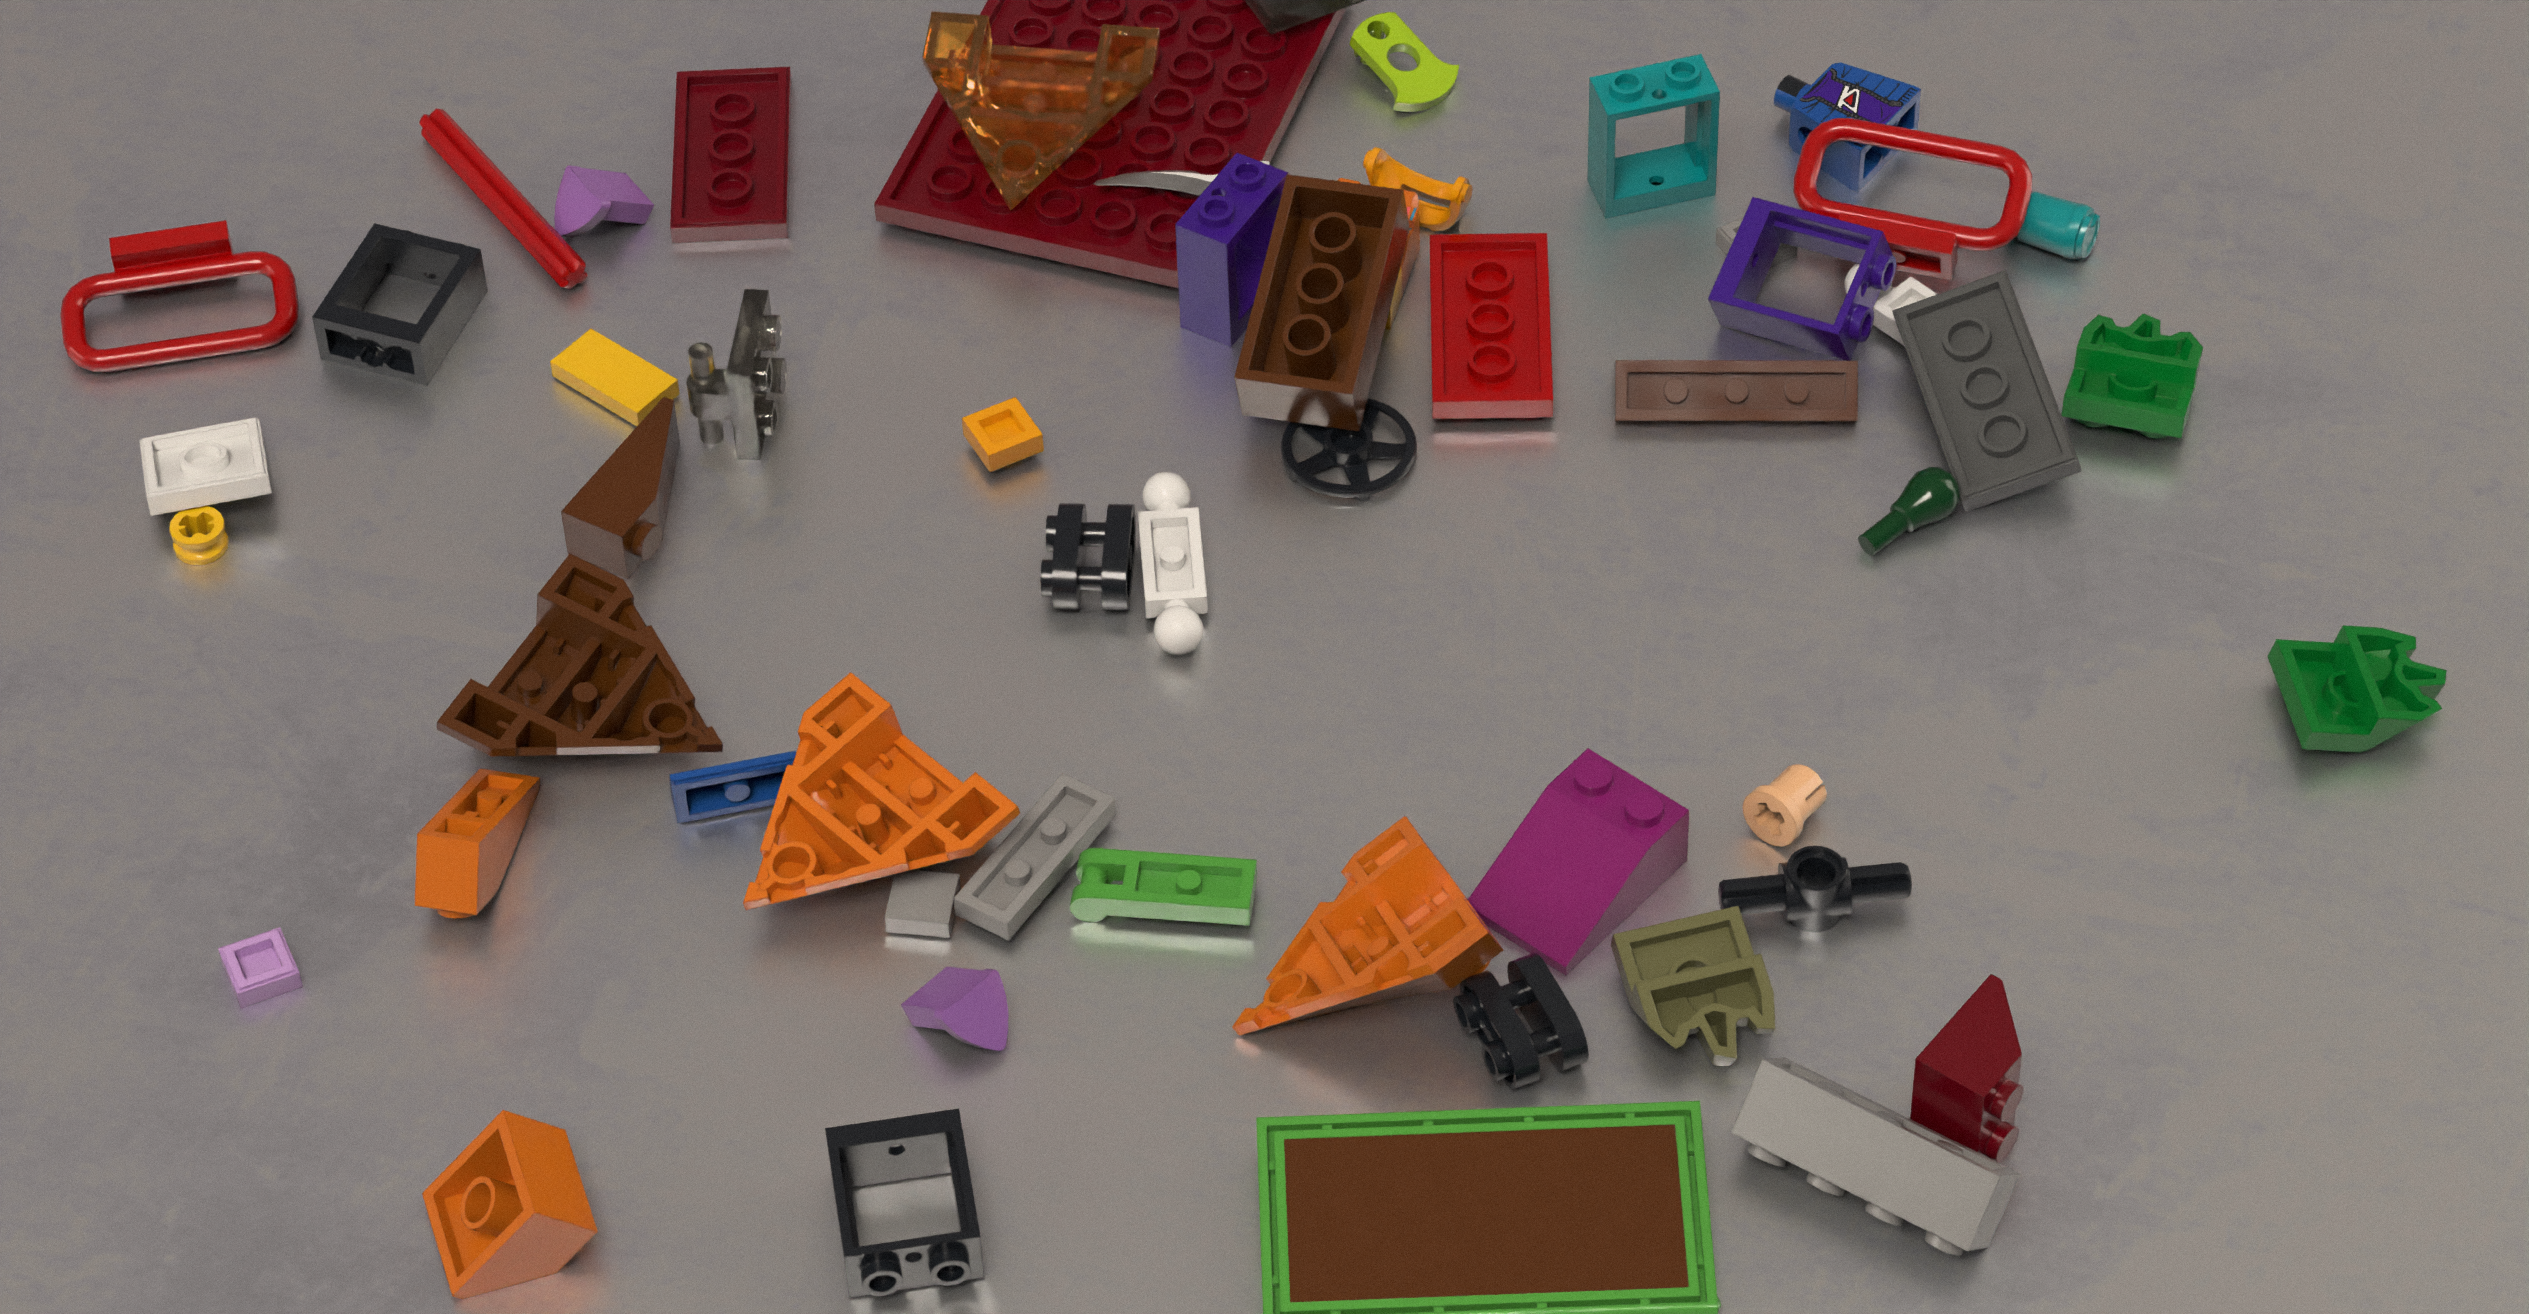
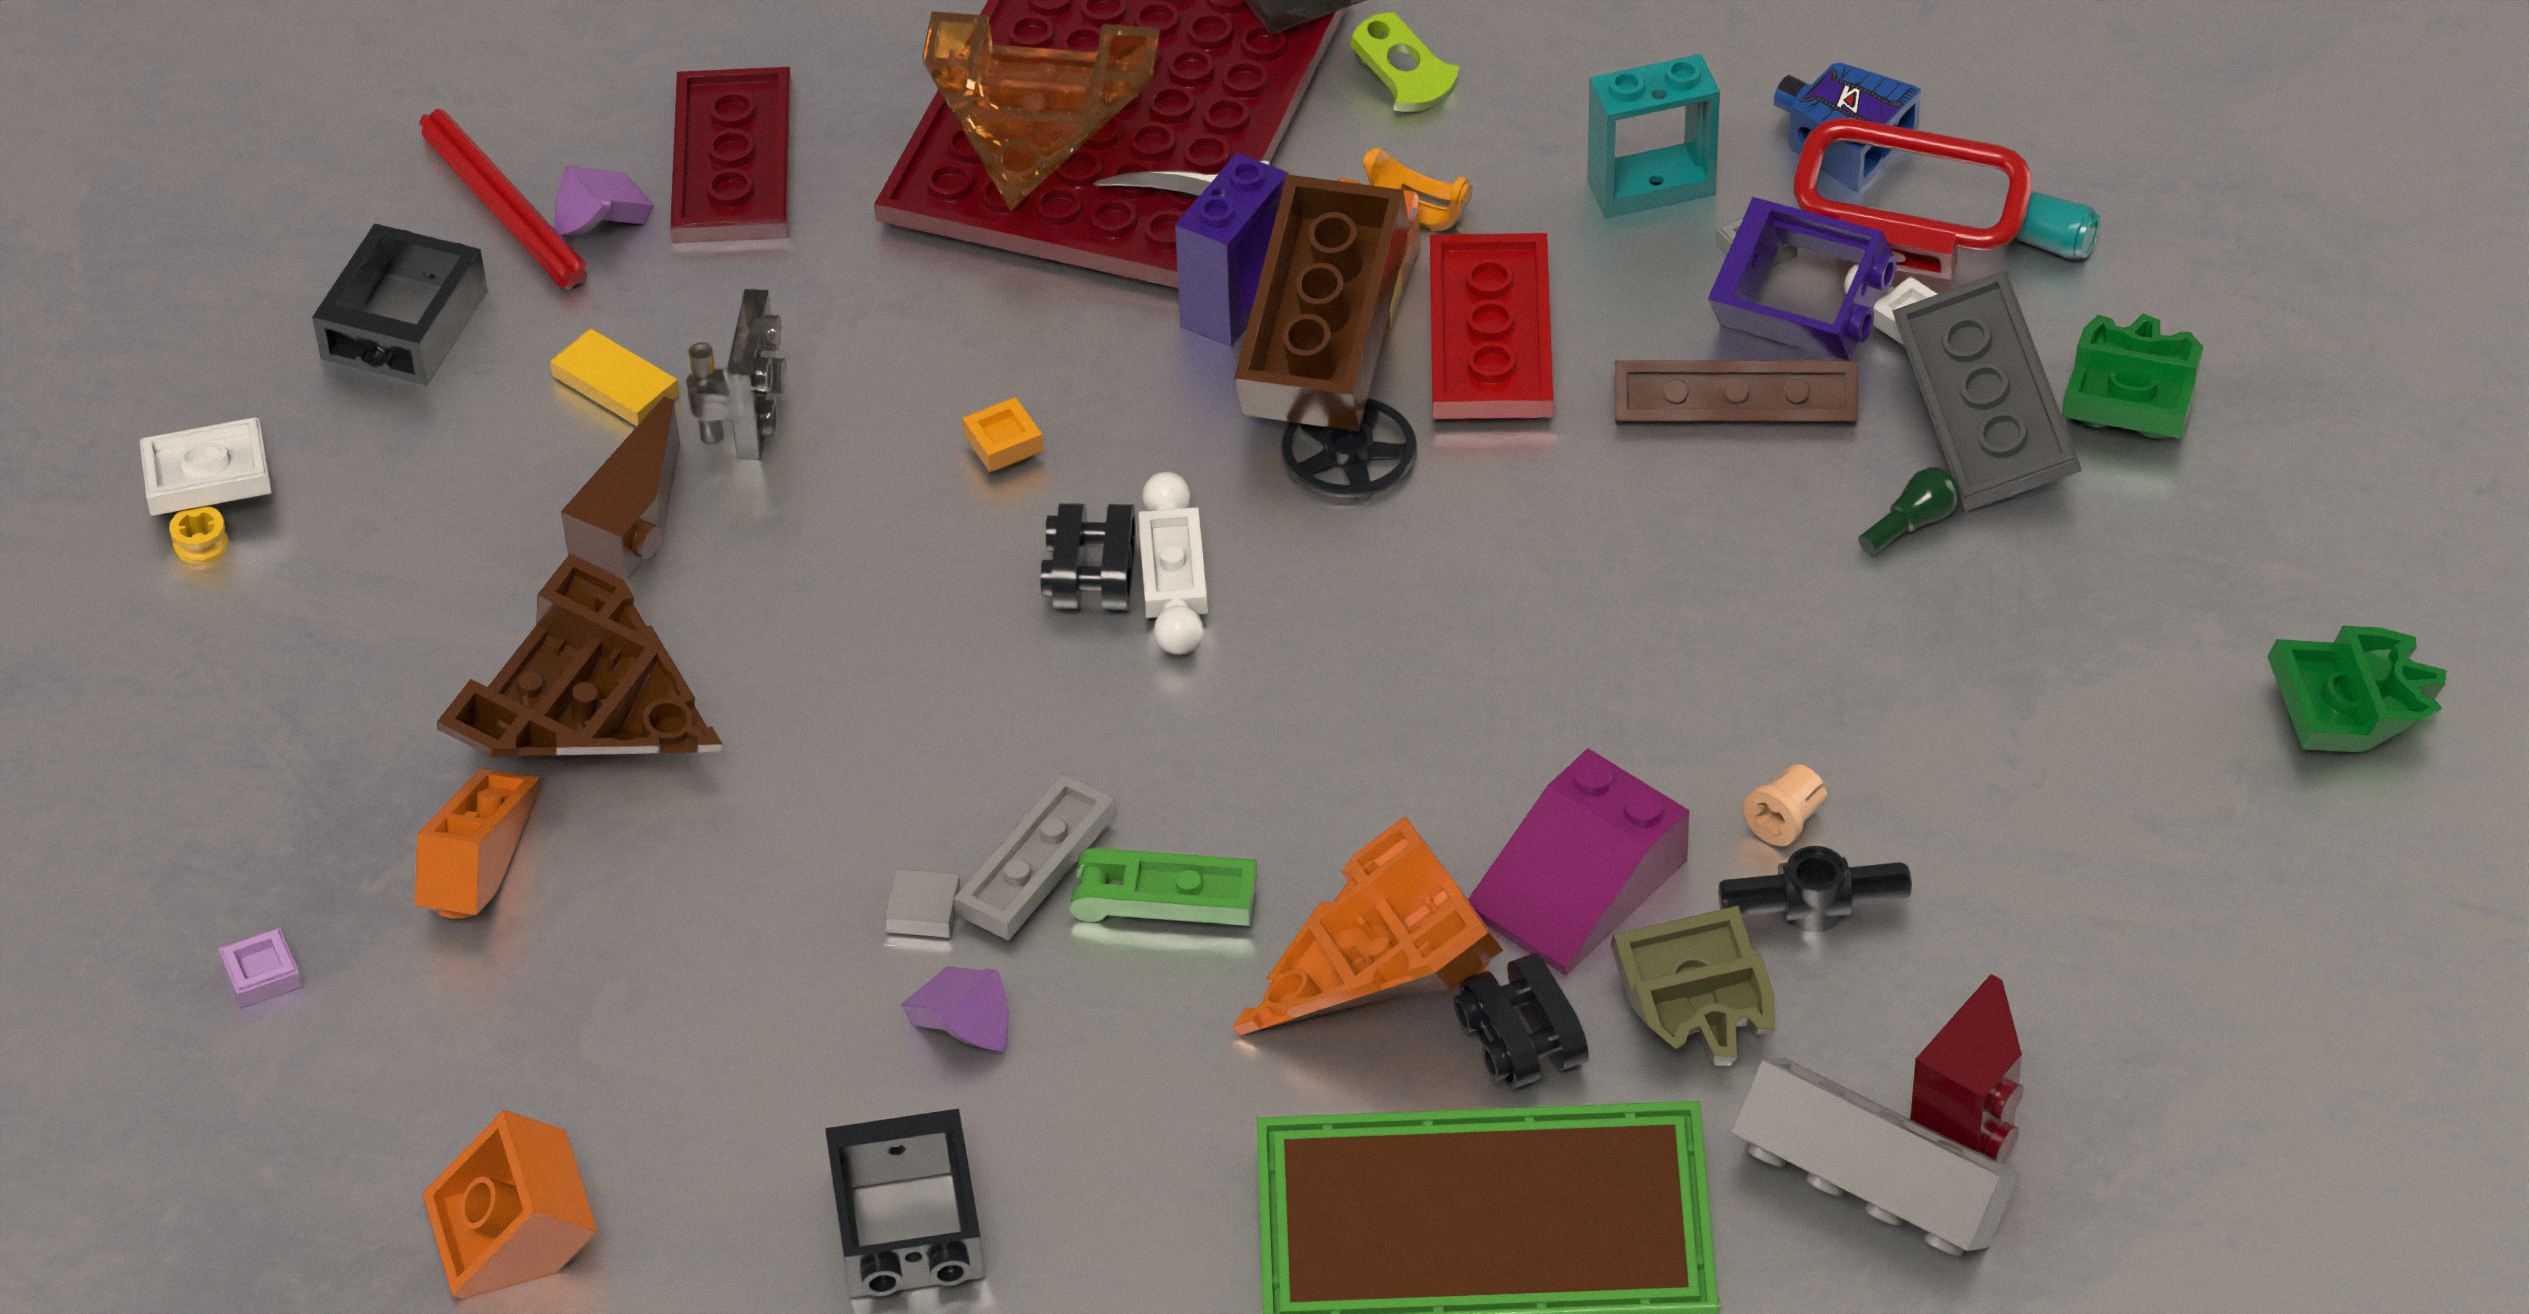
(171, 260): red bar -> none
(728, 787): blue slope -> none
(866, 803): orange wedge -> none

